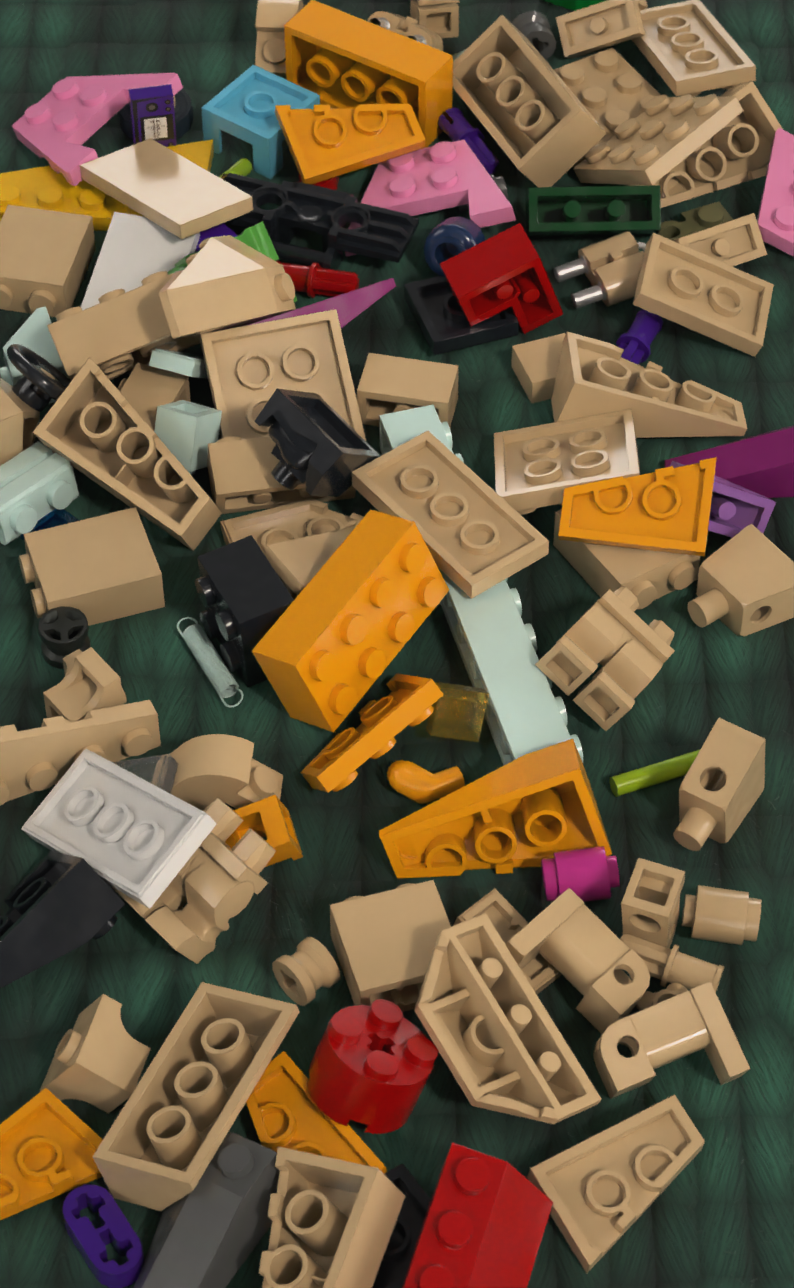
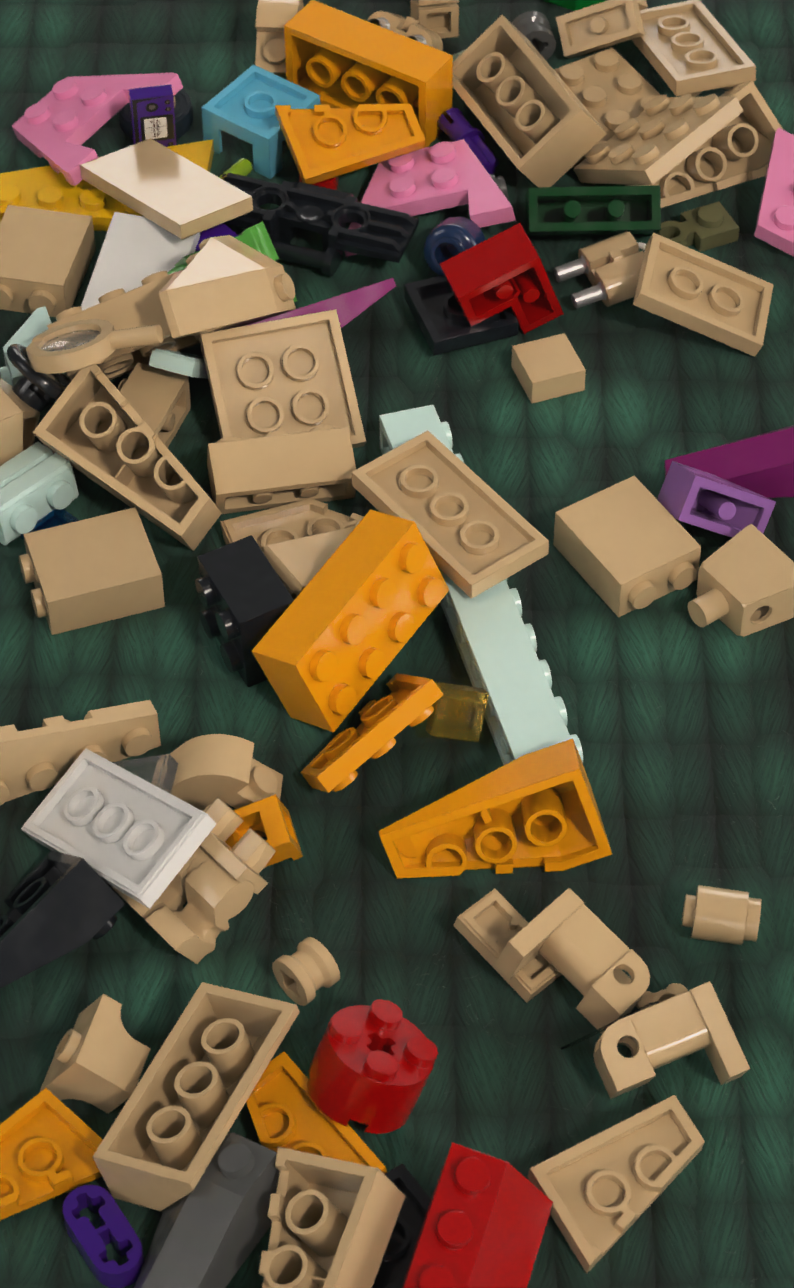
(62, 633): pearl dark grey wheel -> none
(85, 344): none -> tan piece
(86, 687): tan brick -> none
(187, 431): light aqua brick -> none
(210, 661): light aqua piece -> none
(312, 443): black brick -> none
(321, 281): red axle -> none
(388, 942): tan brick -> none
(403, 384): tan brick -> none
(421, 784): light orange arm -> none
(497, 1029): tan wedge -> none
(546, 458): tan plate -> none
(584, 871): dark pink brick -> none
(599, 381): tan wedge -> none
(603, 1028): none -> black piece
(618, 641): tan hips -> none
(640, 337): dark purple axle -> none
(643, 511): light orange wing -> none
(652, 774): lime bar -> none
(652, 902): tan leg -> none
(674, 966): tan axle -> none
(720, 785): tan torso -> none
(729, 242): tan plate -> none

